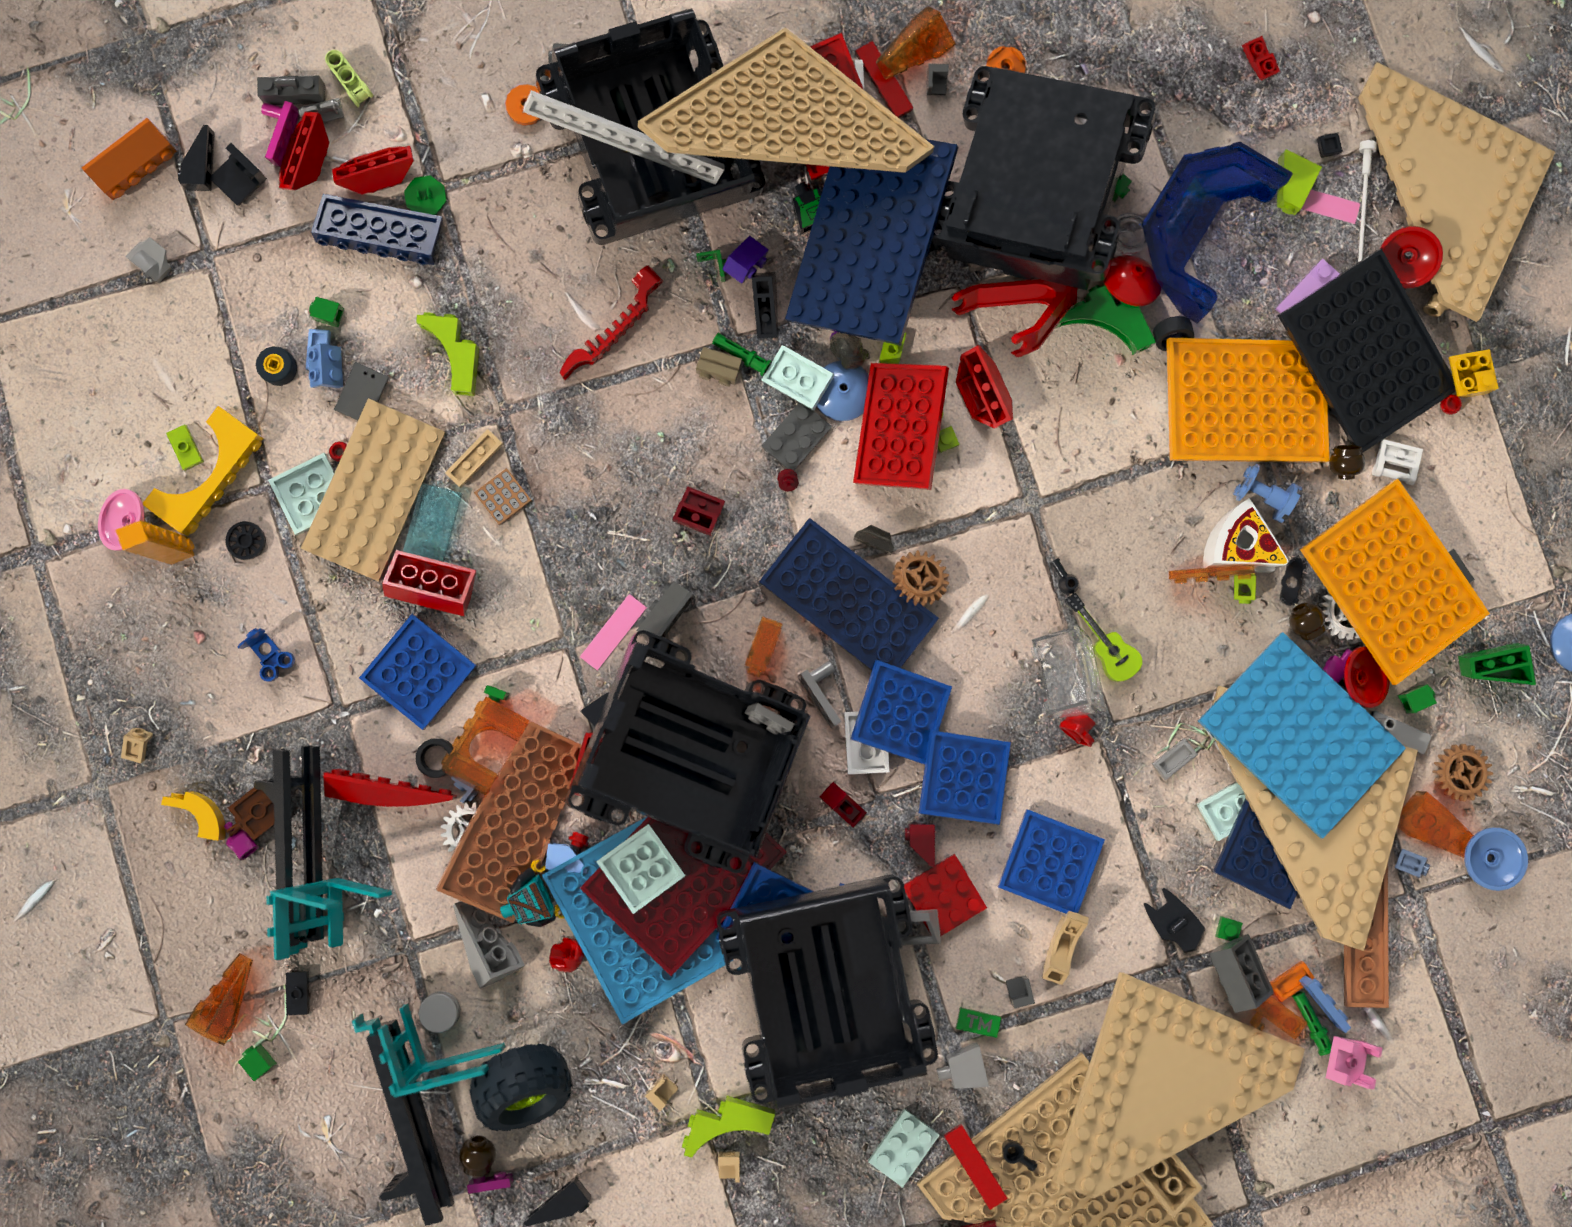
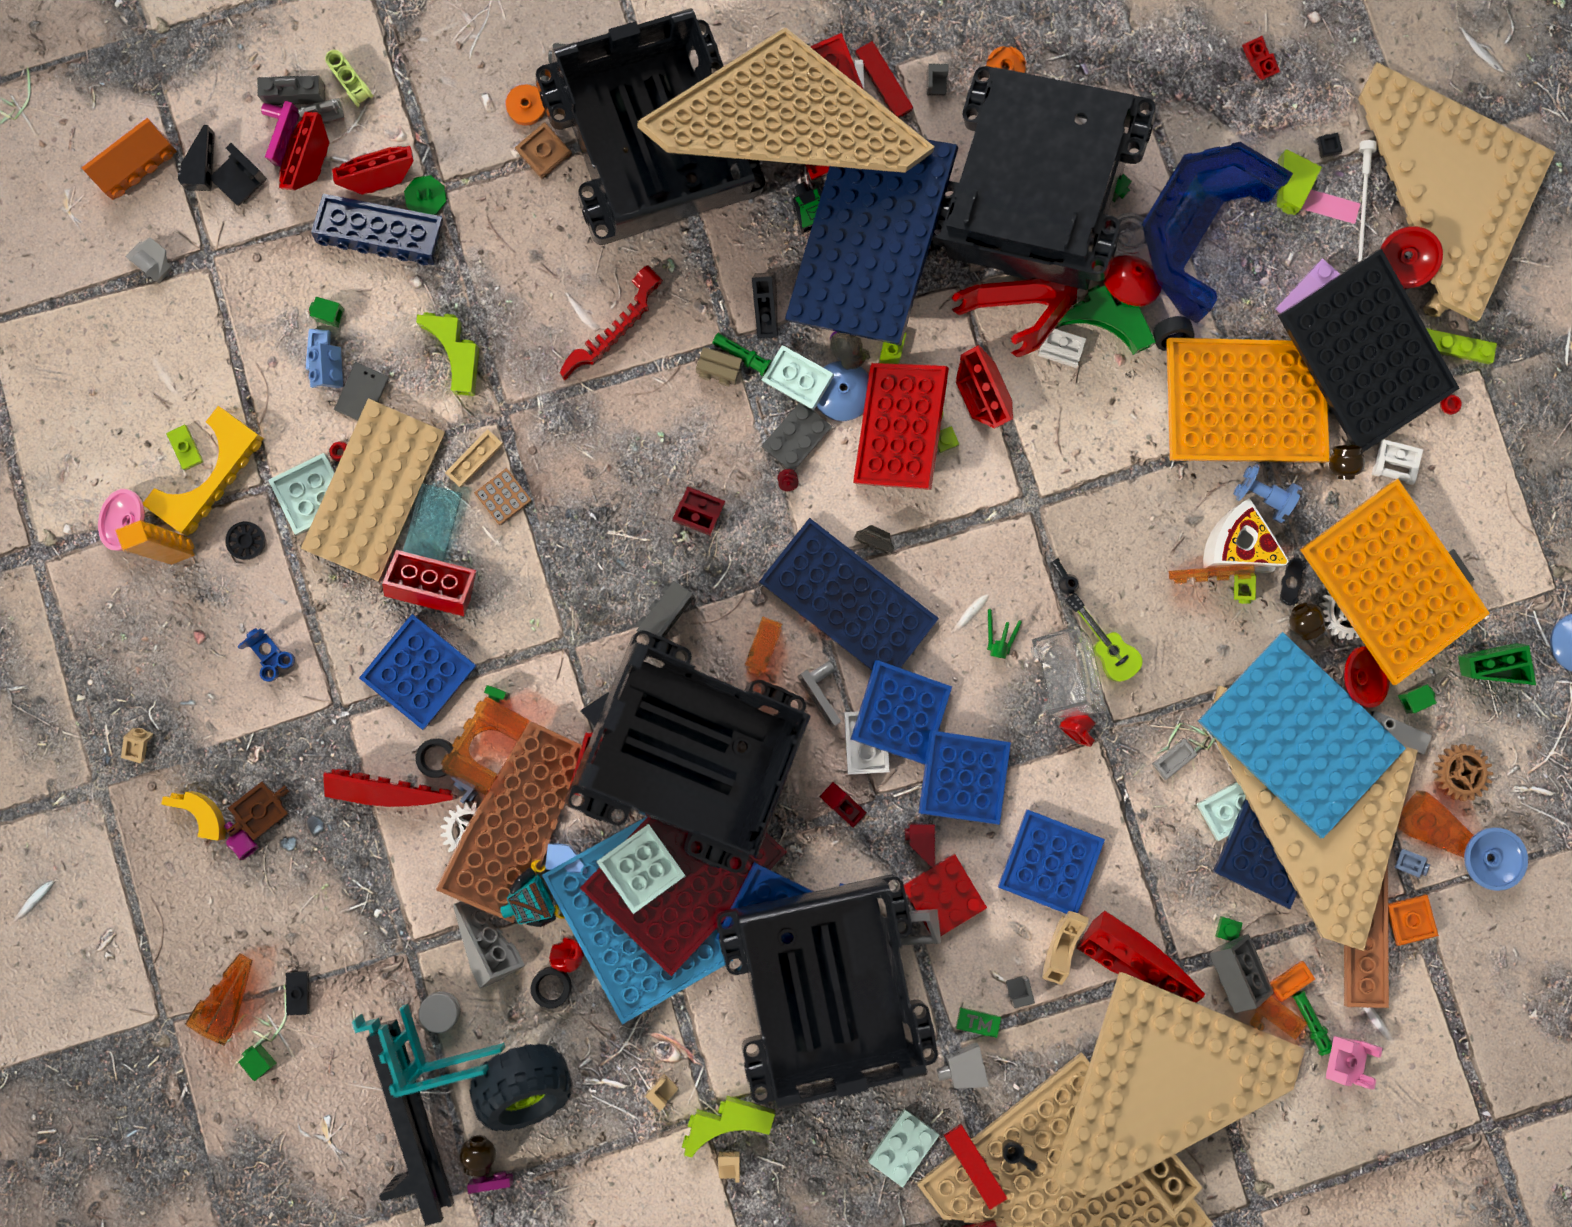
(281, 372): black wheel -> none
(300, 908): piece -> none
(543, 150): none -> medium nougat tile
(546, 1003): none -> black tyre
(564, 1203): black slope -> none
(578, 840): red plate -> none
(613, 632): bright pink sticker -> none
(619, 136): white plate -> none
(712, 255): green bracket -> none
(746, 259): dark purple brick -> none
(773, 721): light grey plate -> none
(910, 581): medium nougat gear -> none
(919, 41): clear orange wedge -> none
(1000, 648): none -> green plant
(1063, 348): none -> white plate
(1127, 951): none -> red wedge
(1176, 923): black shield -> none
(1326, 1003): medium blue plate -> none
(1335, 666): magenta piece -> none
(1412, 920): none -> orange plate
(1463, 347): none -> lime plate
(1473, 373): yellow slope -> none

